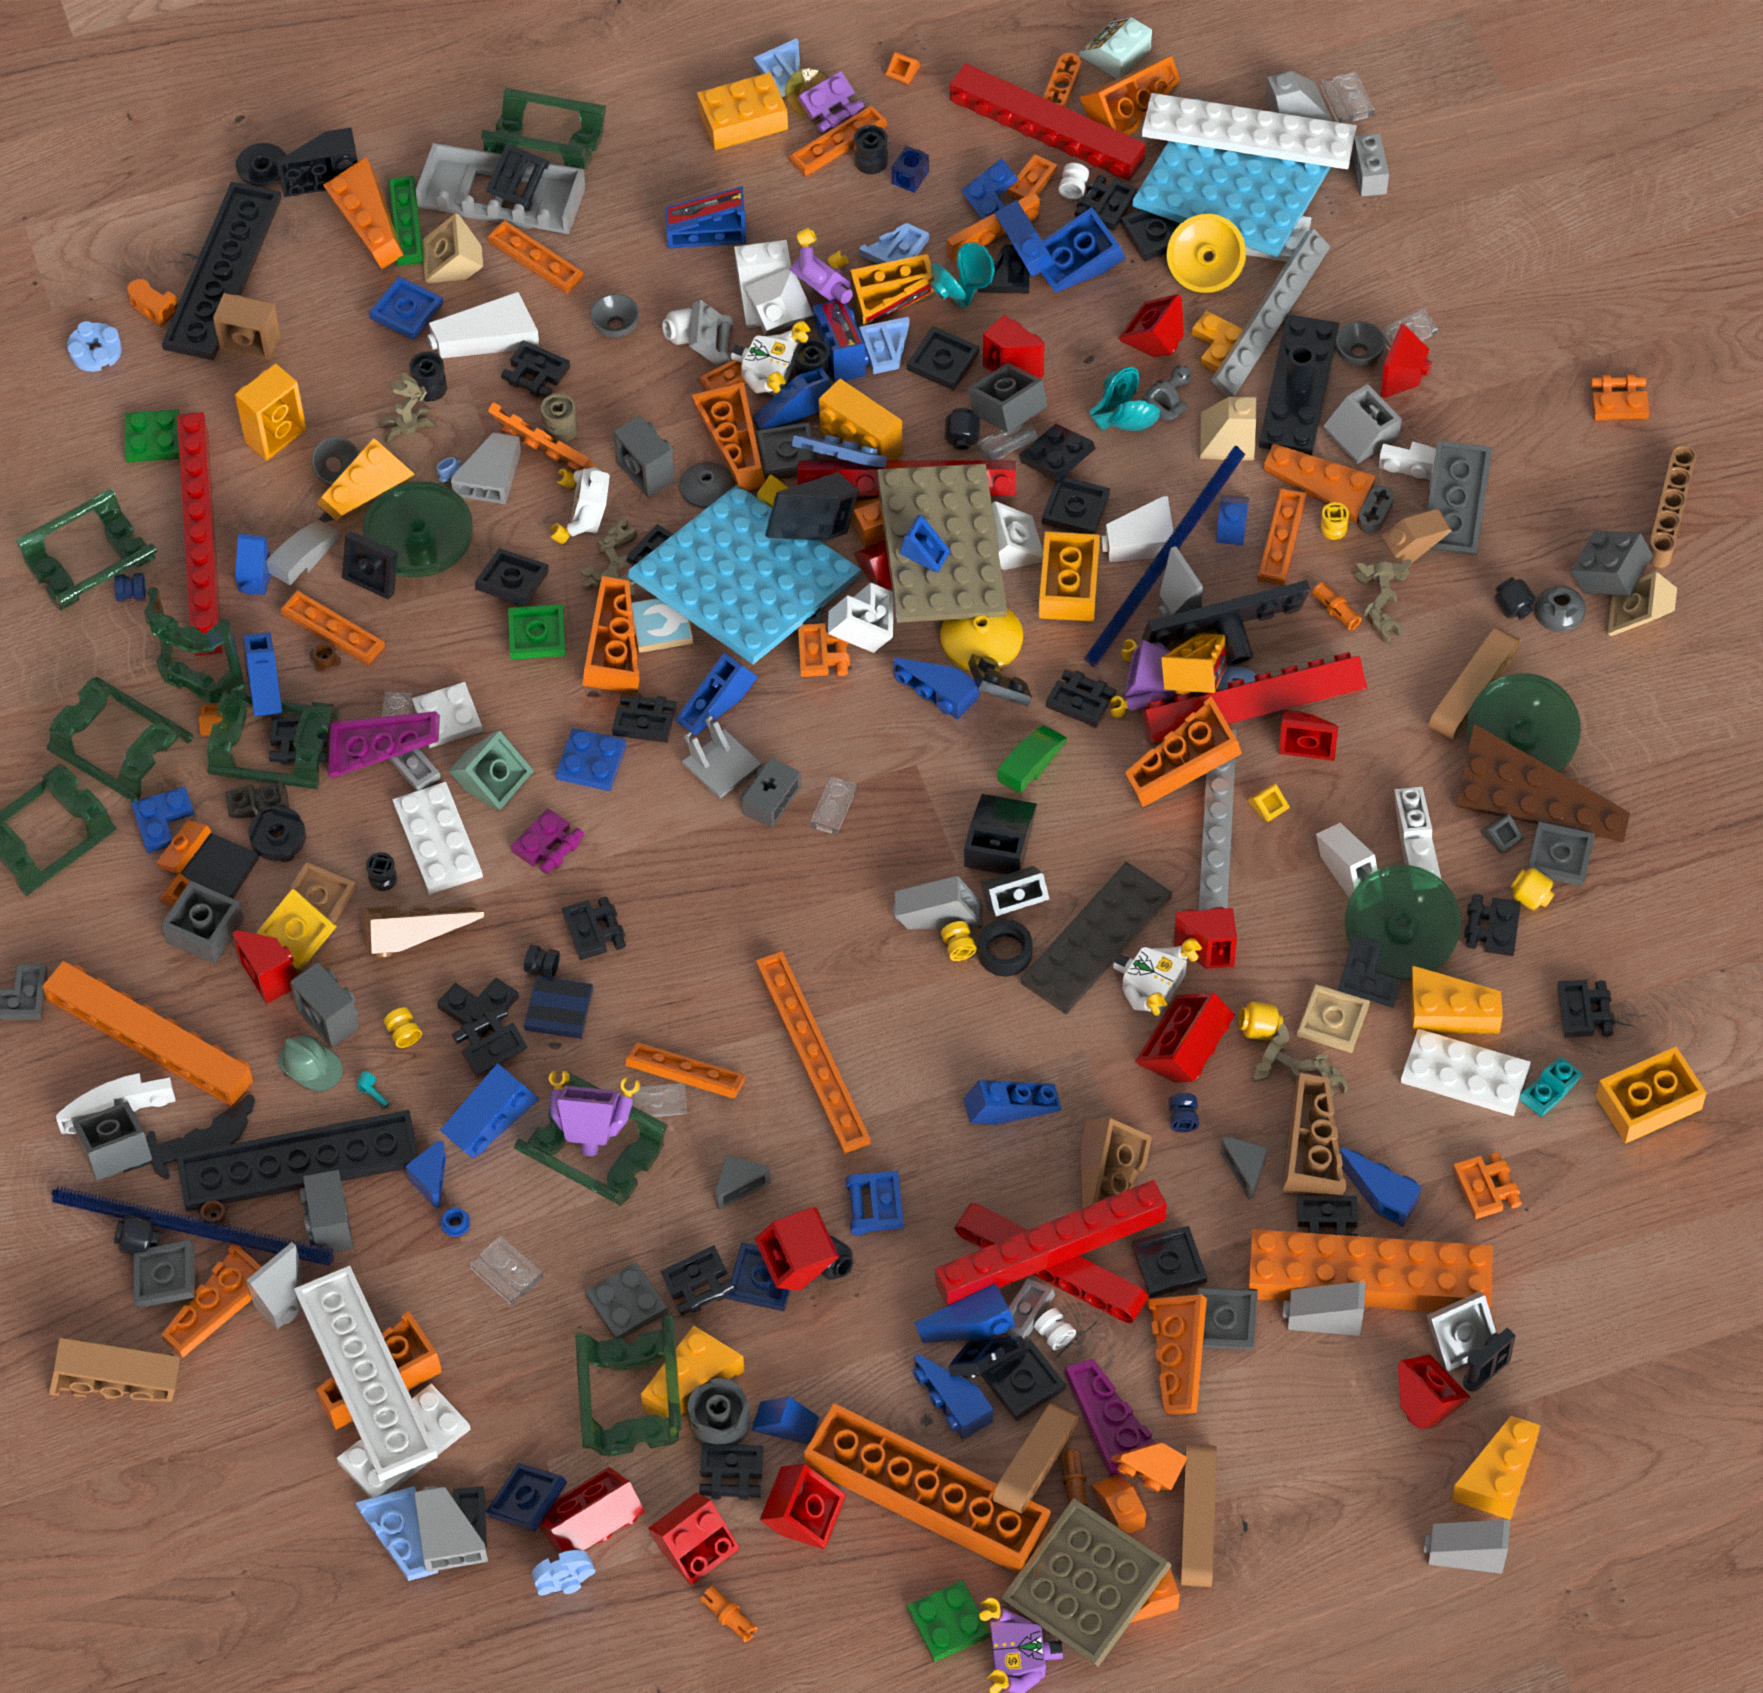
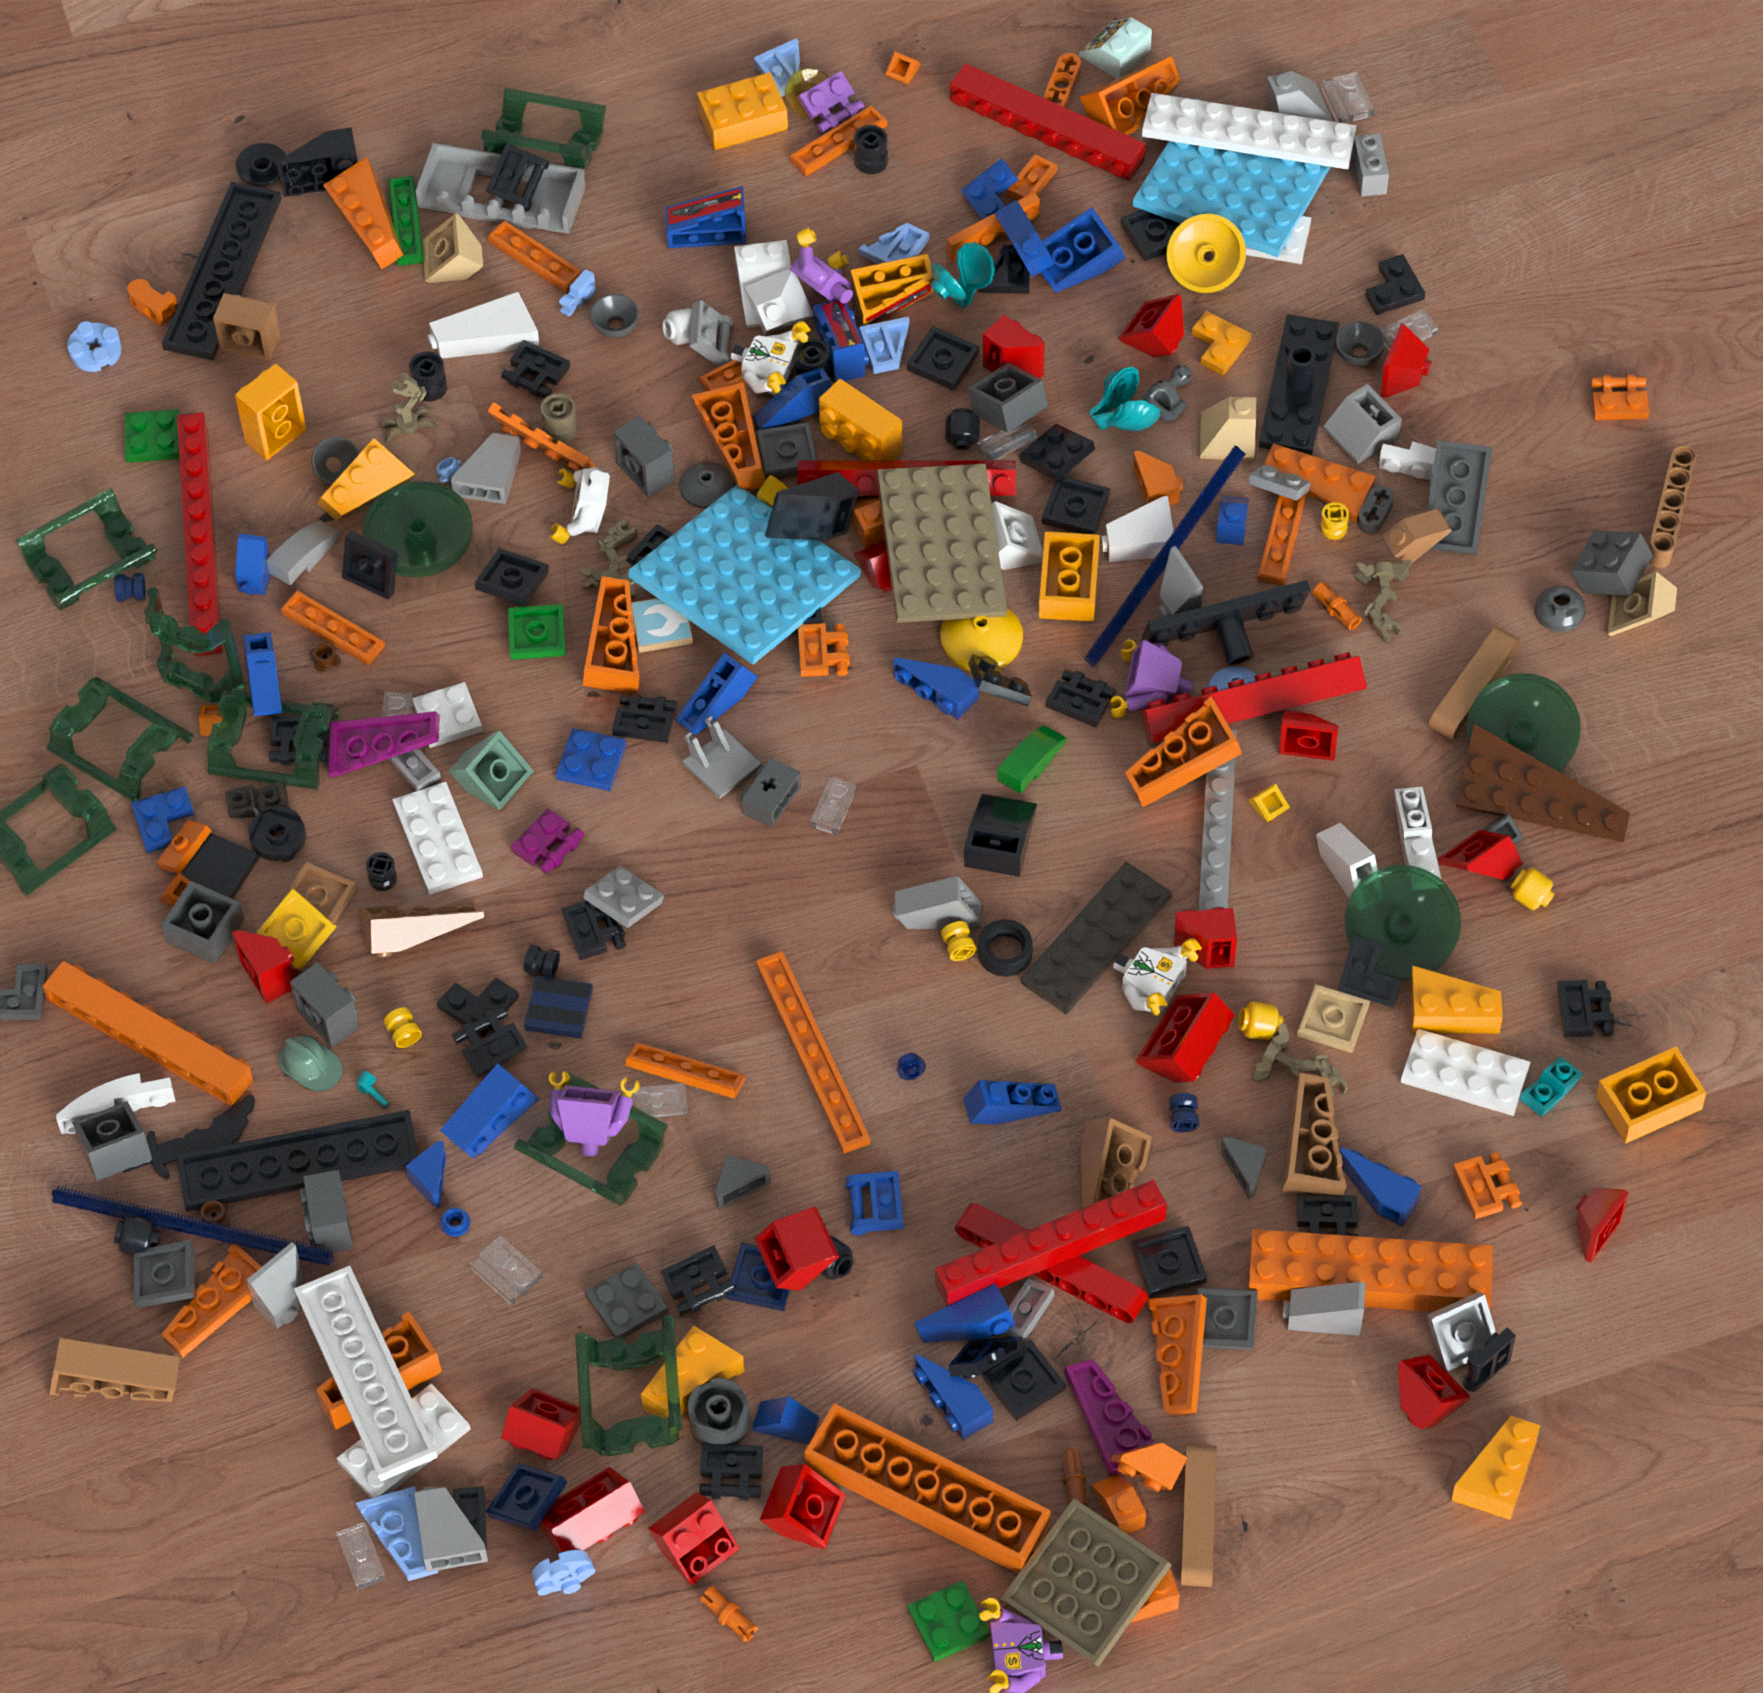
(361, 1556): none -> clear plate
(406, 308): blue plate -> none
(541, 1424): none -> red slope
(581, 290): none -> light blue plate
(623, 896): none -> light grey plate
(847, 450): medium blue wing -> none
(864, 619): white brick -> none
(910, 169): clear blue brick -> none
(910, 1066): none -> clear blue plate
(924, 545): blue slope -> none
(1015, 890): dark grey brick -> none
(1035, 1458): medium nougat beam -> none
(1055, 1329): white wheel -> none
(1073, 181): white wheel -> none
(1114, 200): black plate -> none
(1156, 478): none -> orange slope
(1195, 664): light orange wedge -> none
(1270, 313): light grey plate -> none
(1278, 482): none -> light grey plate
(1400, 286): none -> black plate
(1469, 1545): light grey slope -> none
(1484, 854): none -> red slope
(1502, 925): black plate -> none
(1514, 598): black head -> none
(1561, 853): dark grey plate -> none
(1599, 1217): none -> red slope

